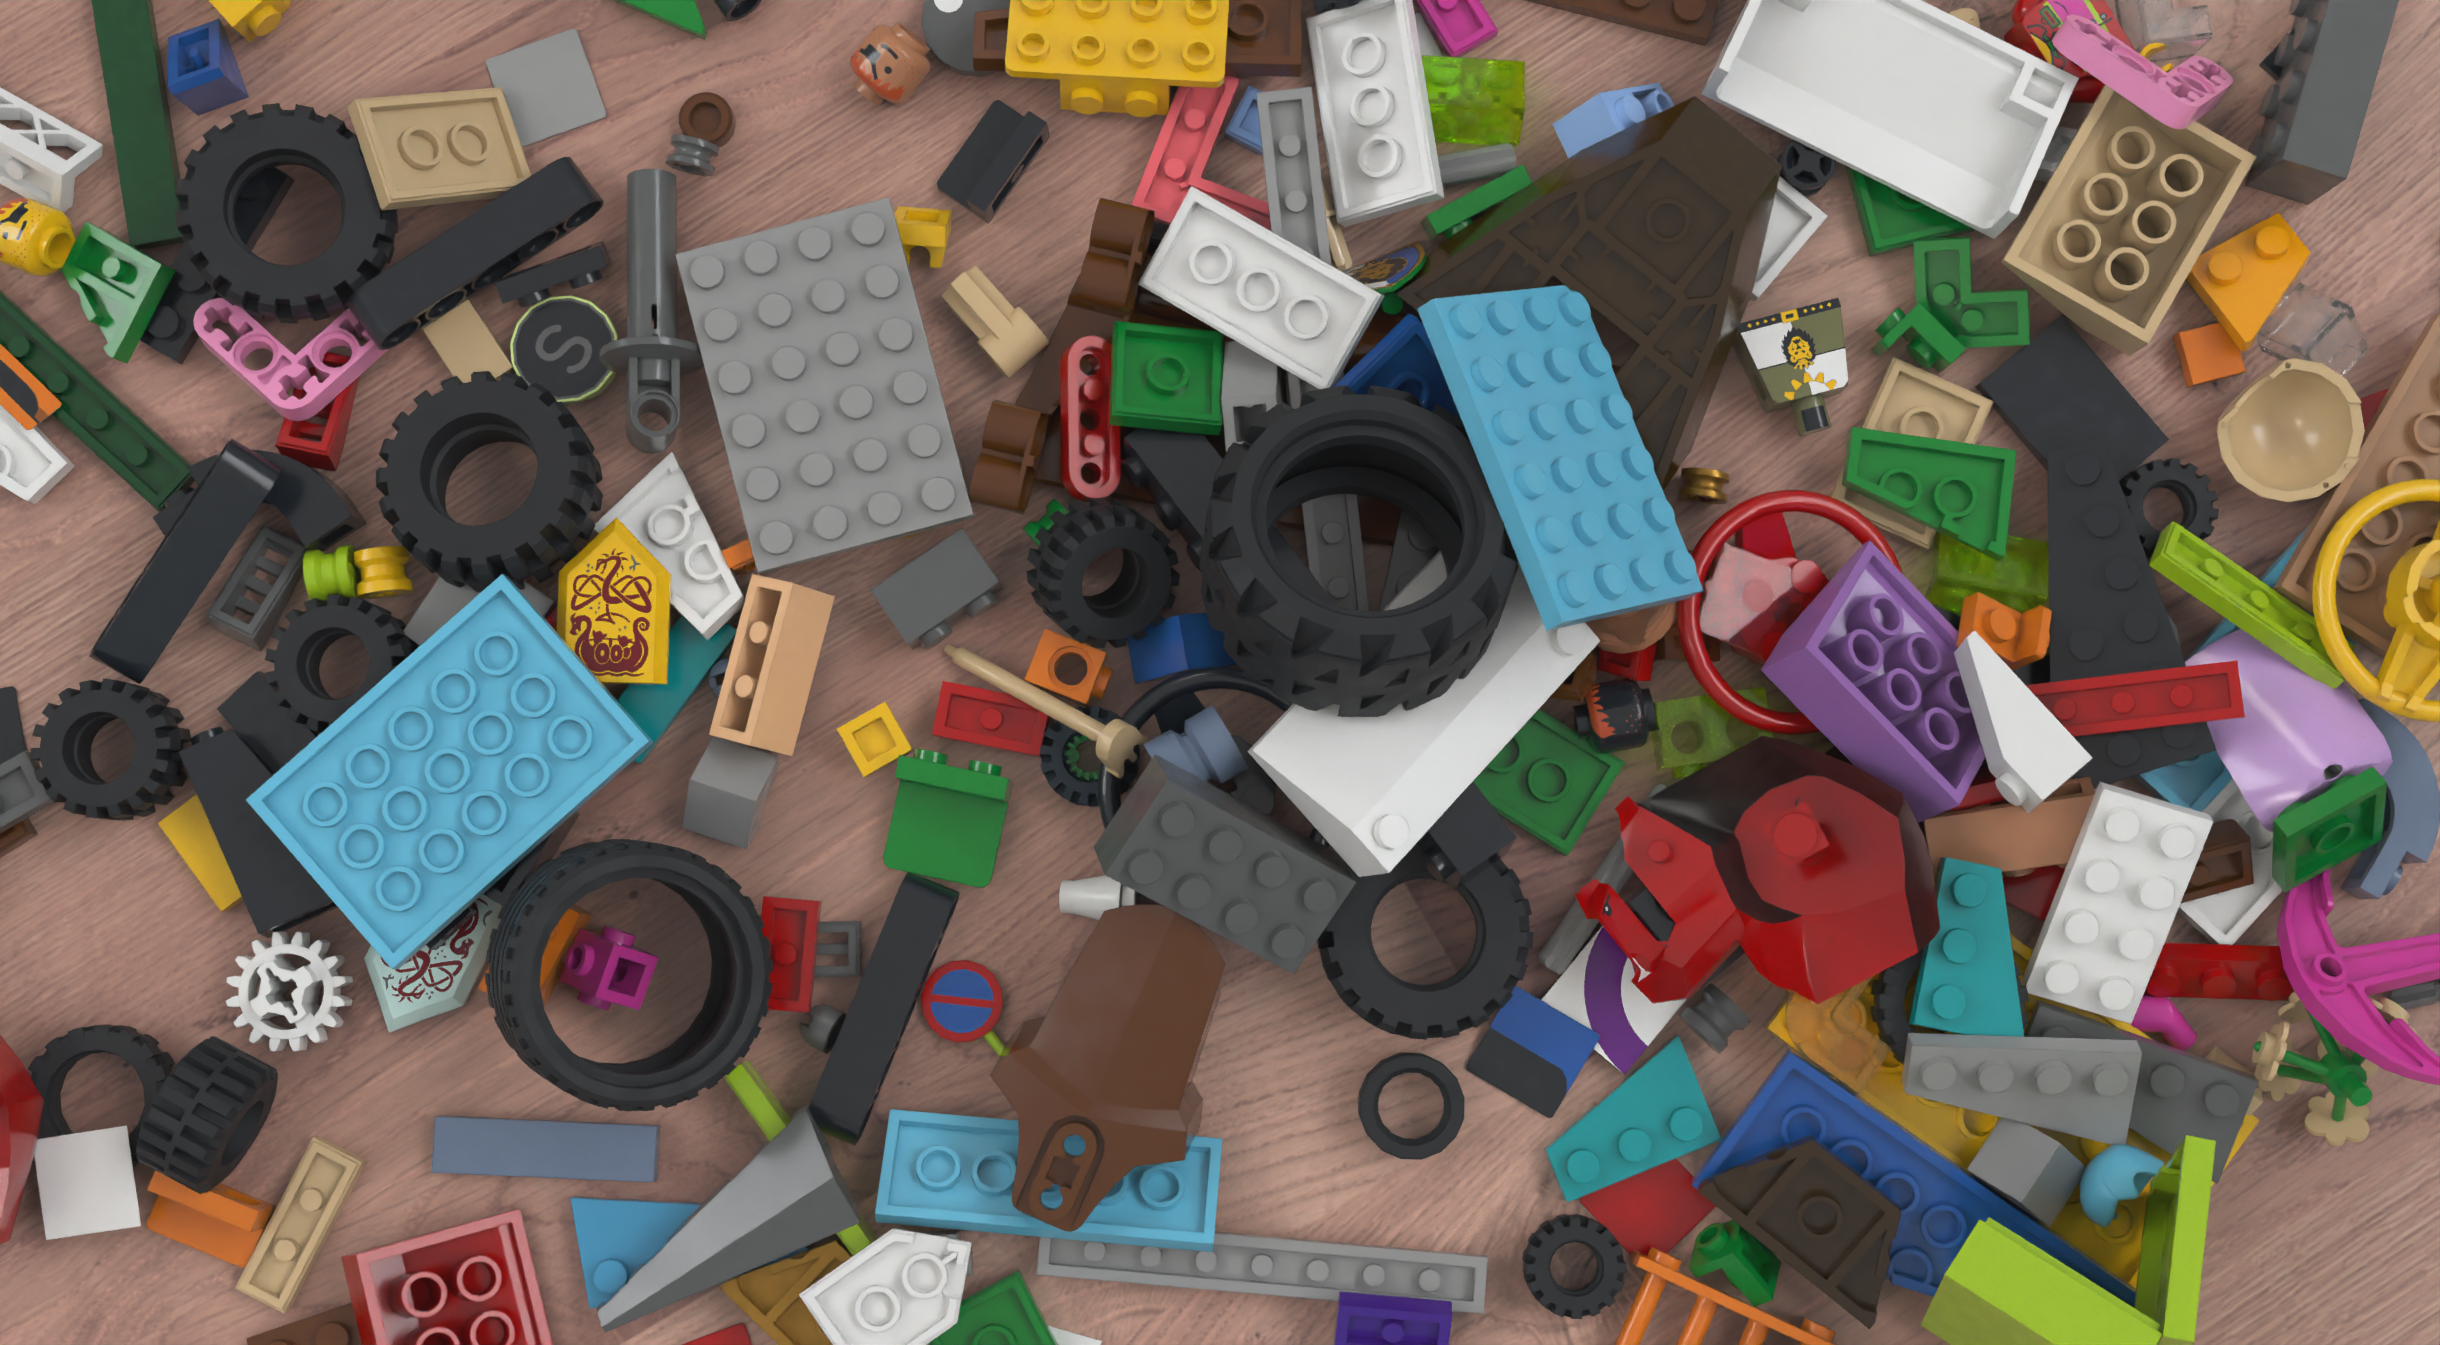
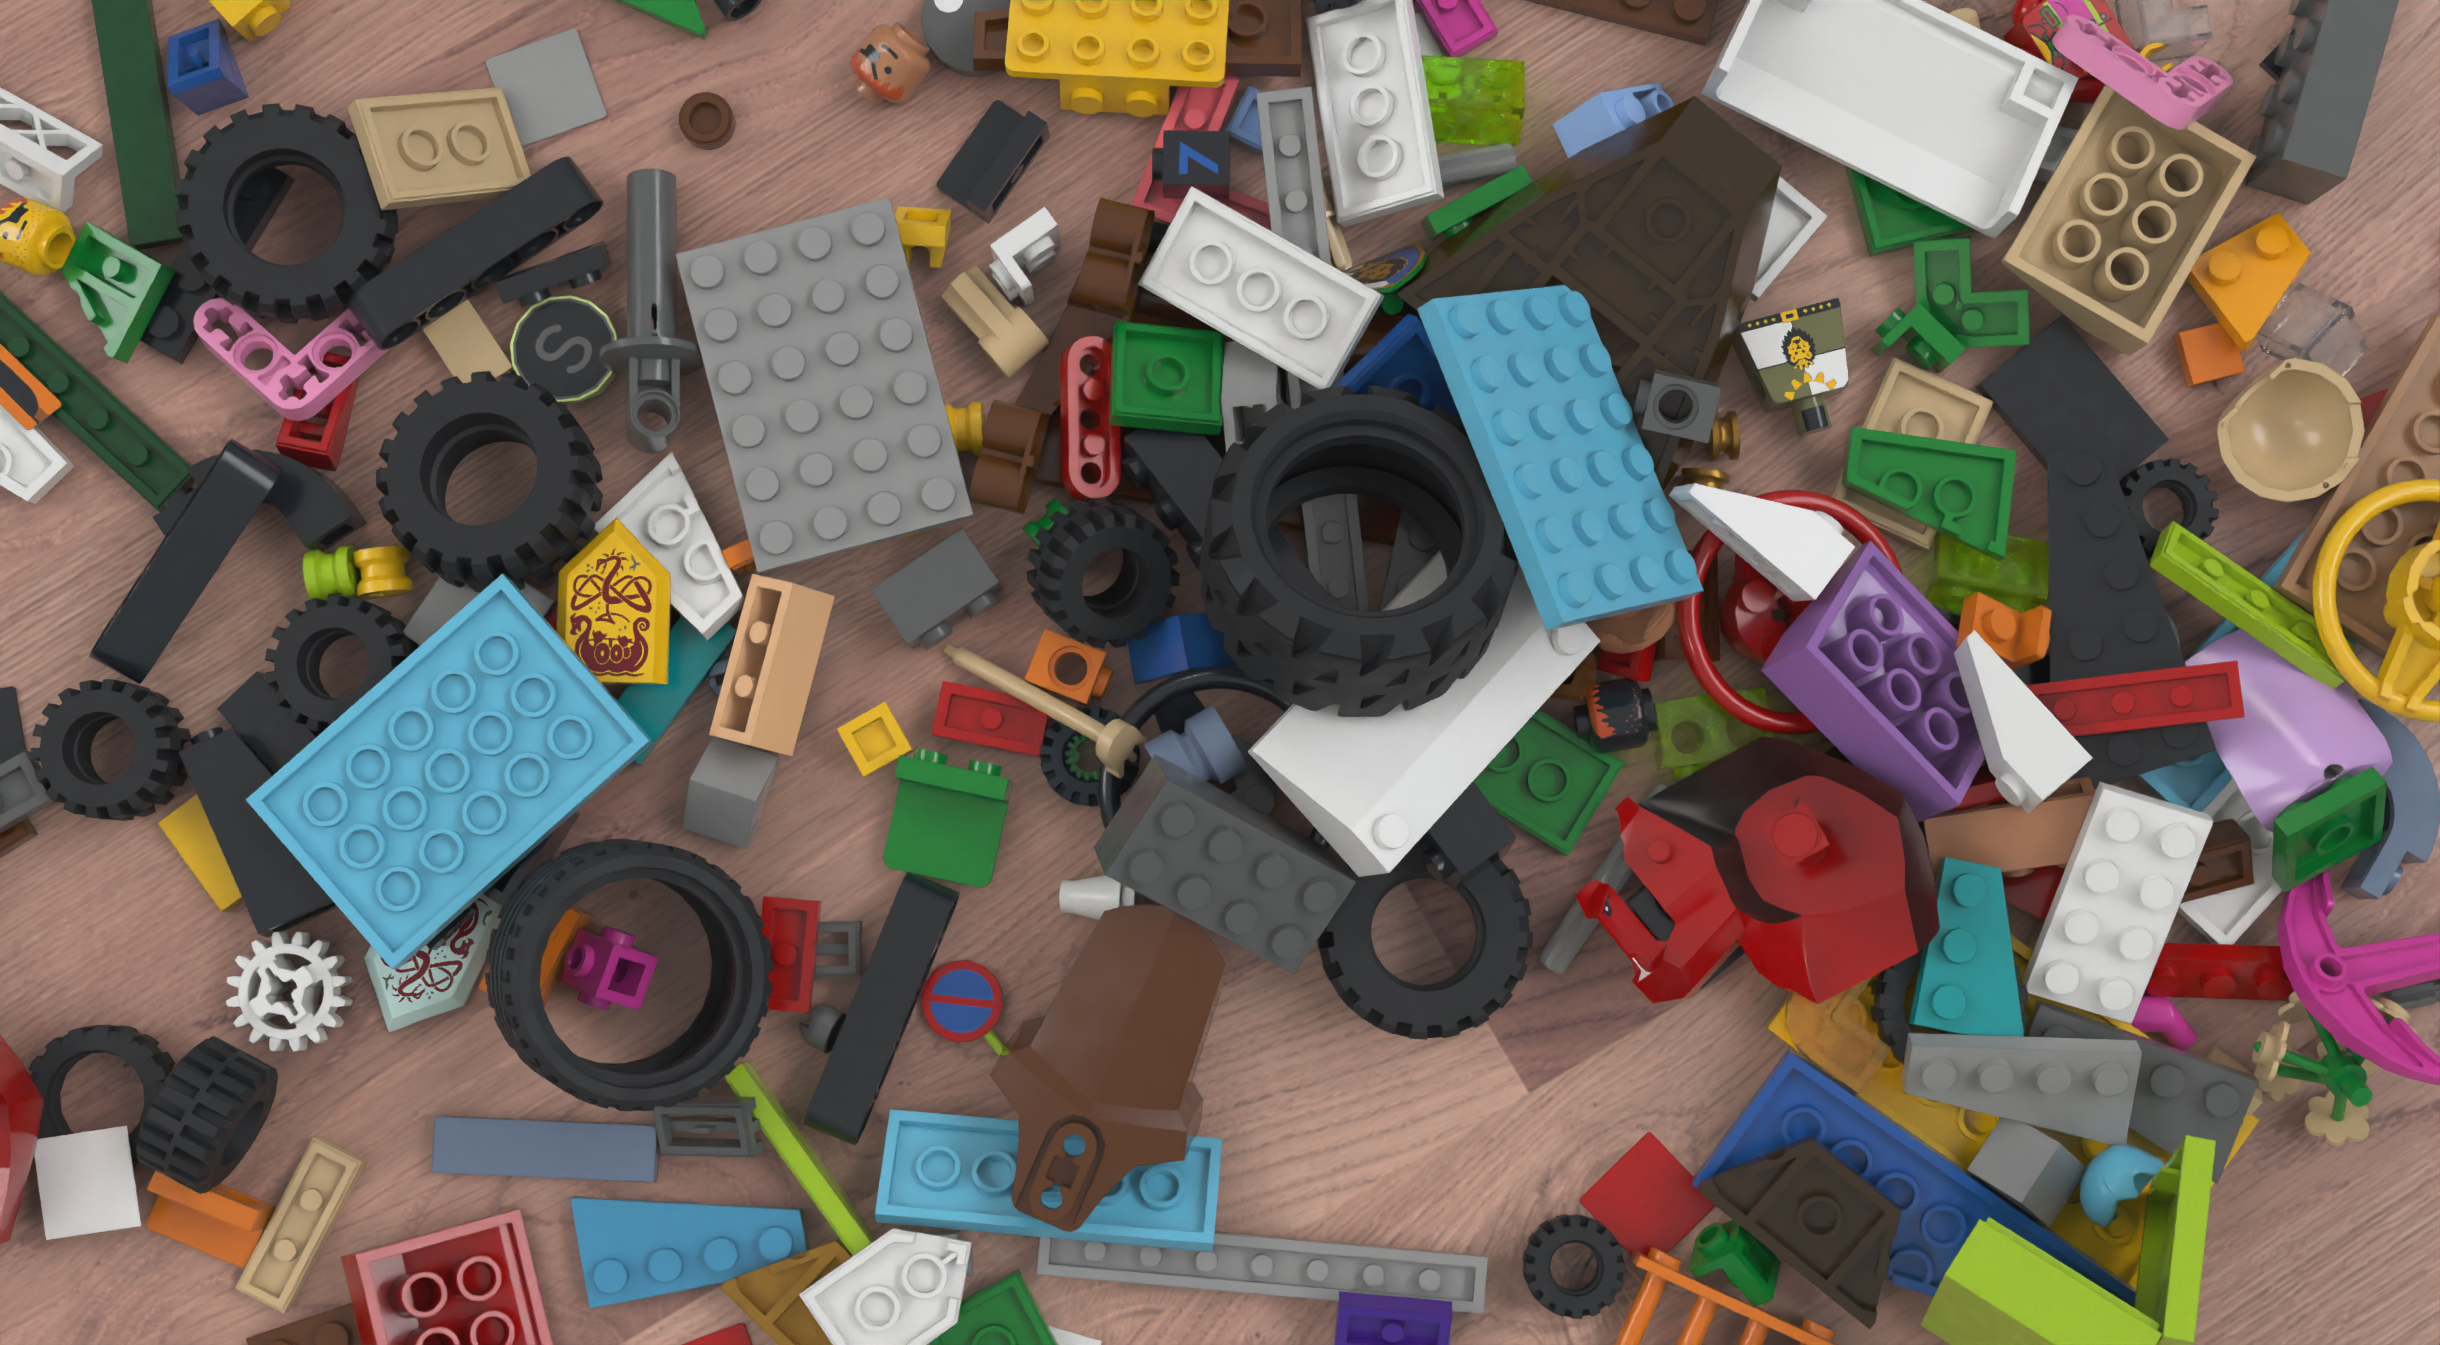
(276, 596): dark grey slope -> none
(692, 155): dark grey bush -> none
(742, 1124): none -> dark grey tile
(769, 1209): wedge -> none
(967, 426): none -> yellow wheel
(1025, 246): none -> white bracket
(1193, 160): none -> black brick
(1450, 1121): black tyre -> none
(1533, 1052): sticker -> none
(1601, 996): tile -> none
(1637, 1126): teal wing -> none
(1699, 420): none -> dark grey brick
(1714, 1018): dark grey wheel -> none
(1722, 608): clear red piece -> none
(1724, 437): none -> pearl gold bush
(1783, 542): none -> white slope
(1808, 162): black wheel -> none

